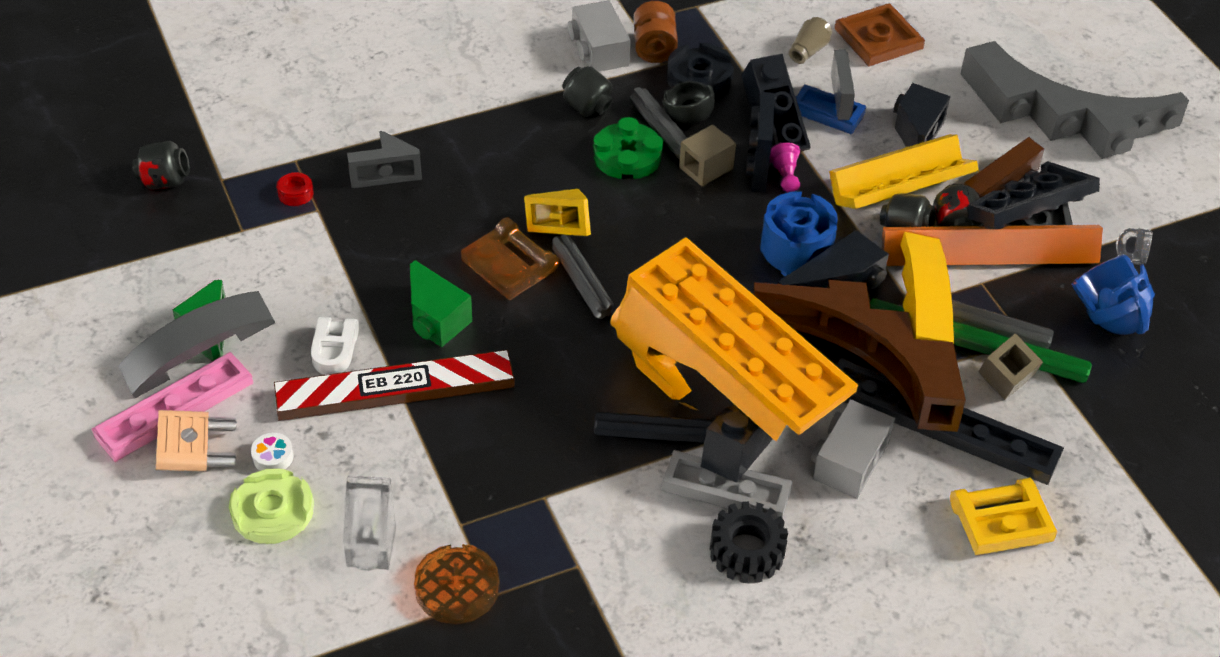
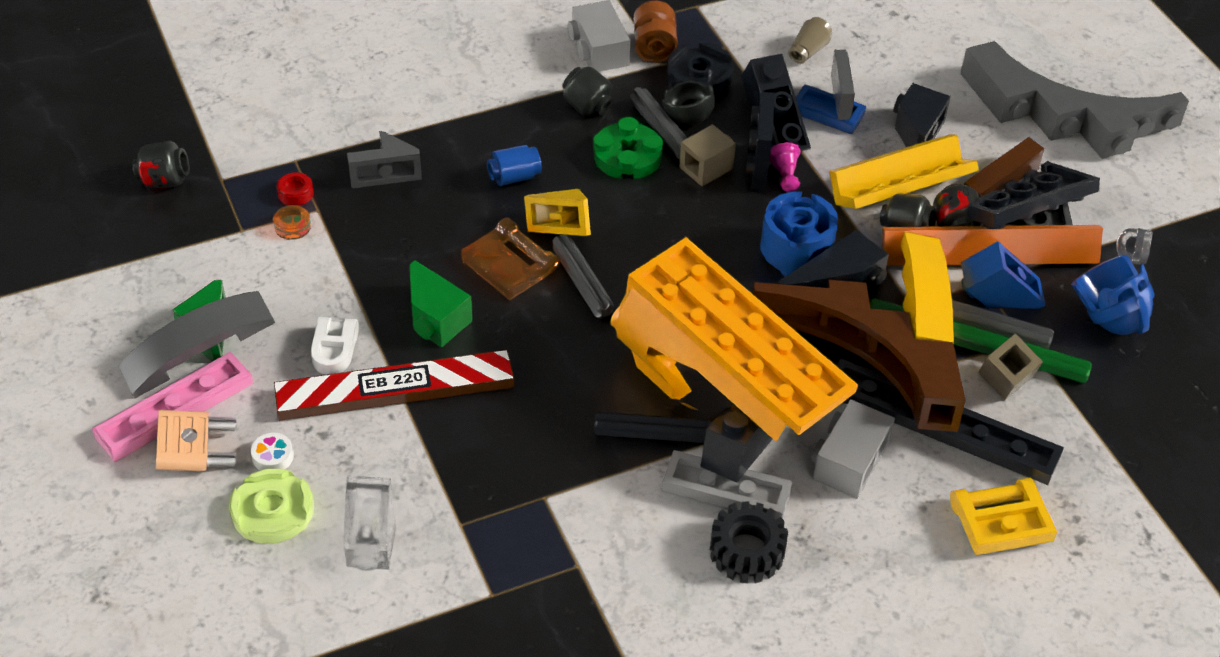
(292, 222): none -> clear orange tile
(456, 583): clear orange tile -> none
(514, 164): none -> blue brick
(879, 34): dark orange tile -> none
(1001, 280): none -> blue slope

